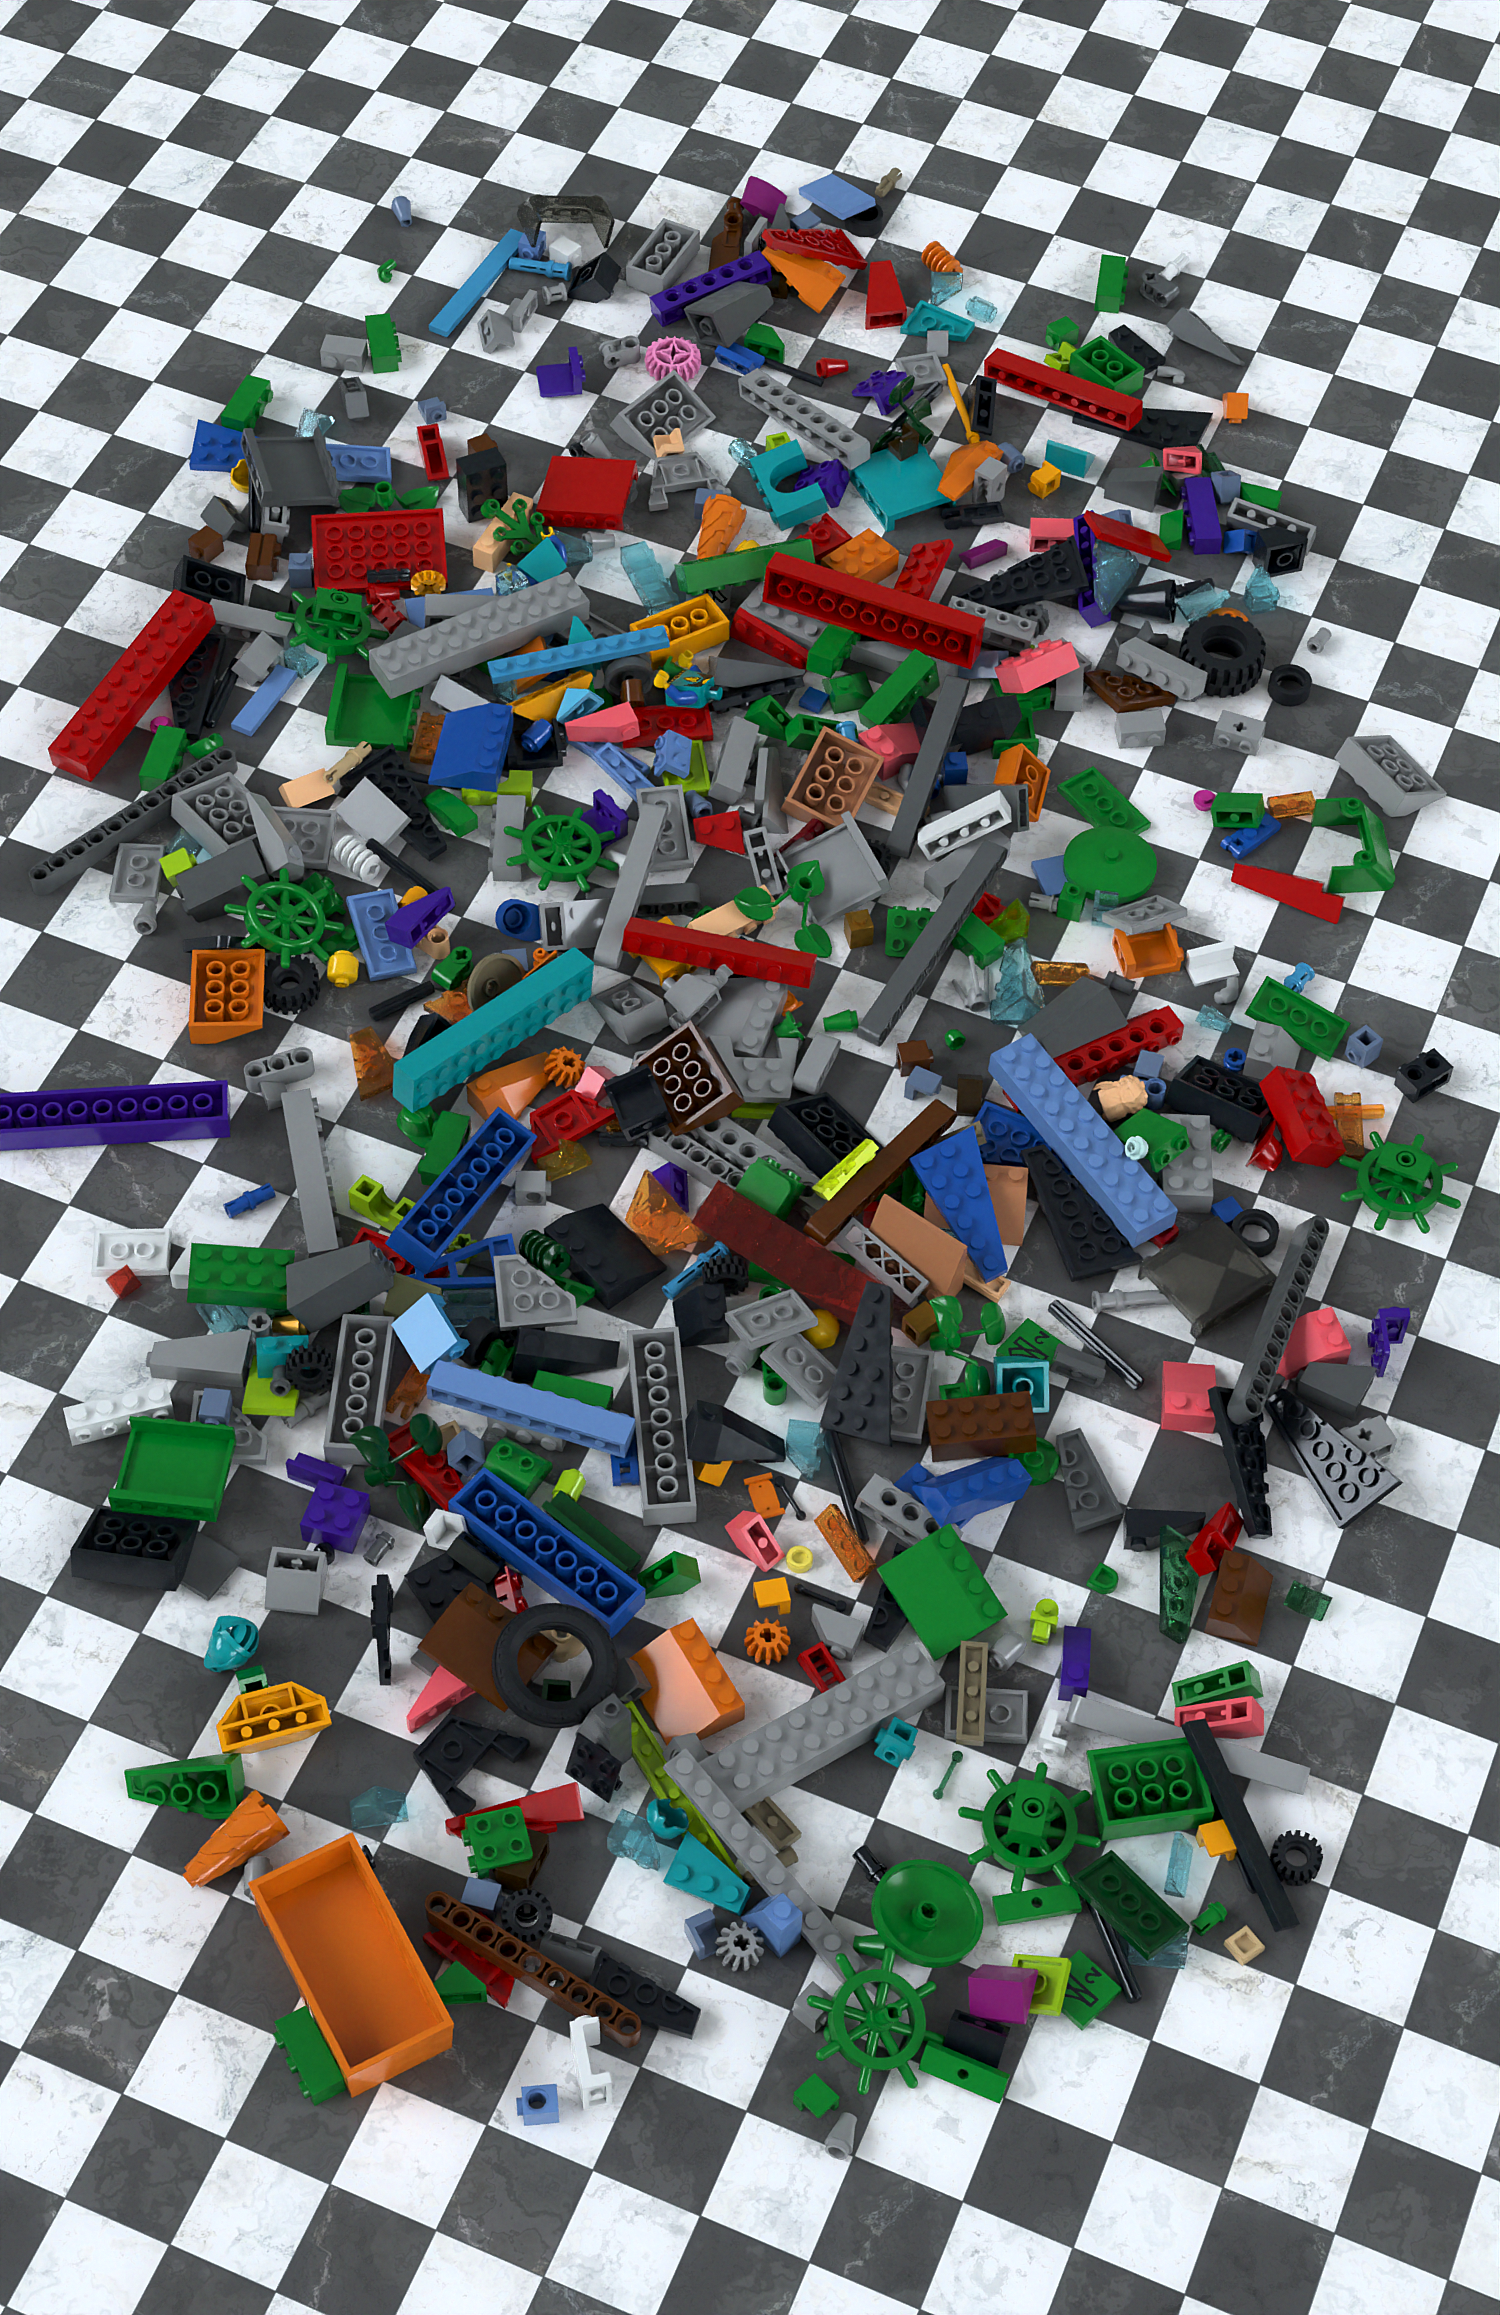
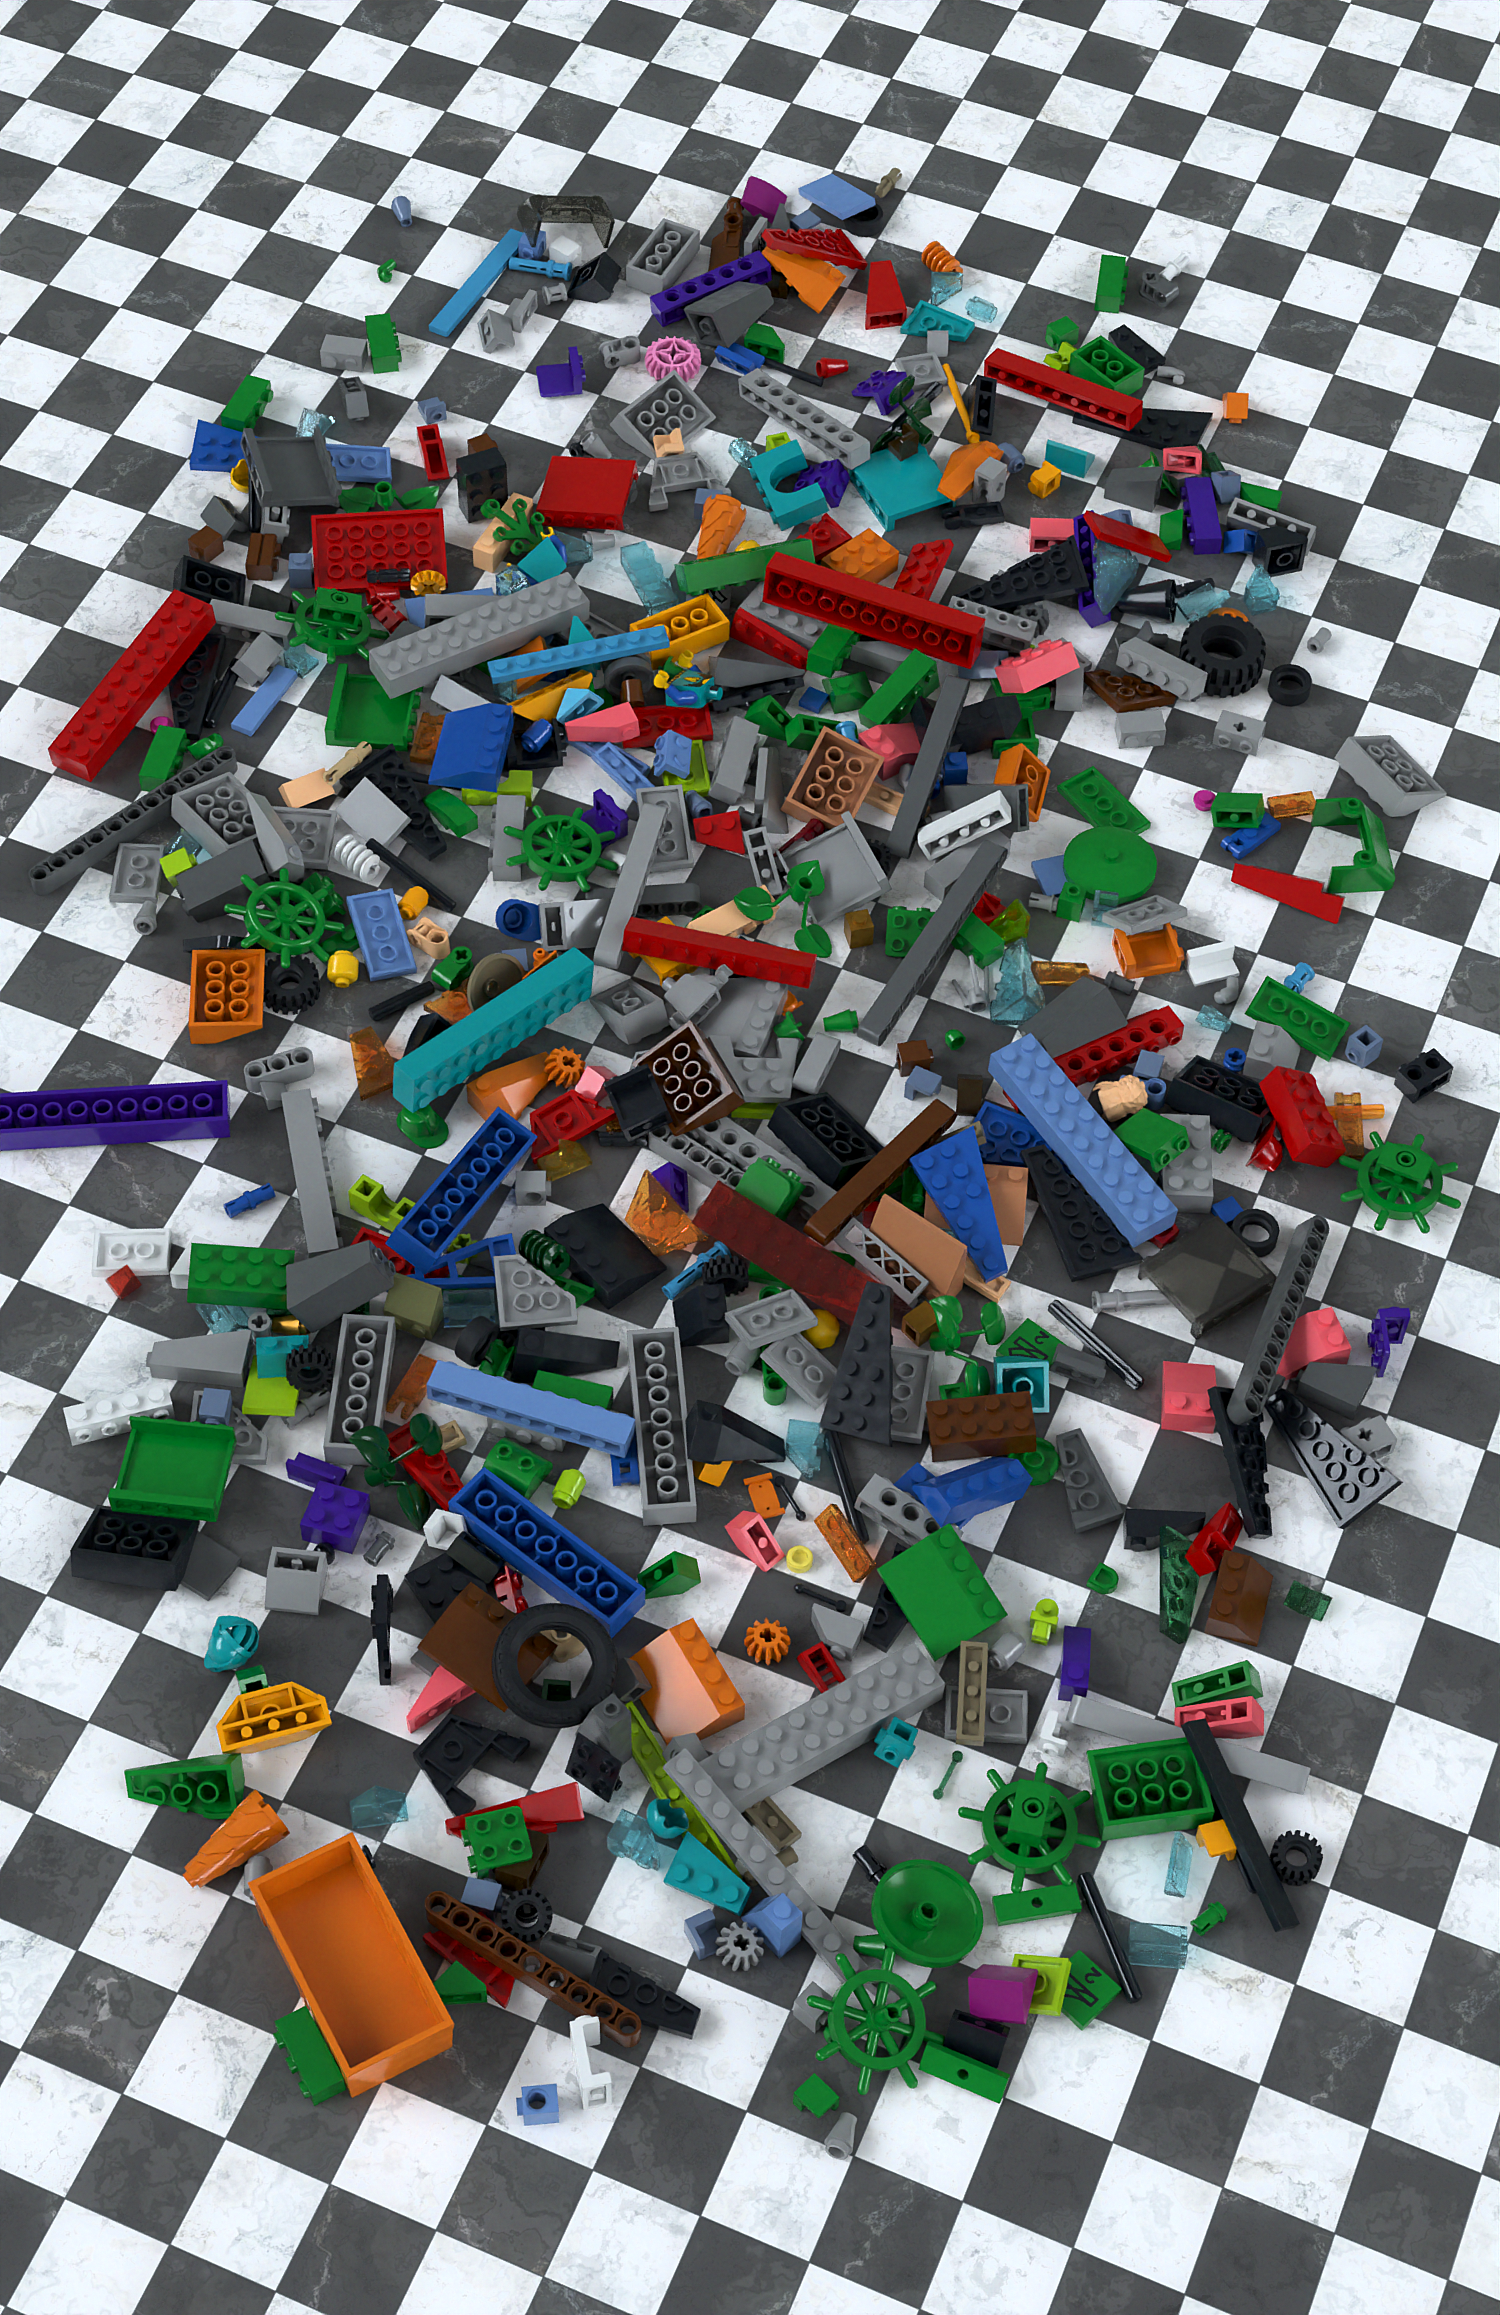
(280, 1385): dark grey pin -> none
(416, 919): dark purple slope -> none
(429, 1333): panel -> none
(448, 1139): green brick -> none
(466, 1452): sand blue brick -> none
(591, 1532): dark green fence -> none
(773, 1593): light orange panel -> none
(846, 1169): neon yellow wing -> none
(984, 553): magenta slope -> none
(1129, 1905): dark green tile -> none
(1136, 1148): light aqua plate -> none
(1192, 329): dark grey wedge -> none
(1244, 1945): tan tile -> none

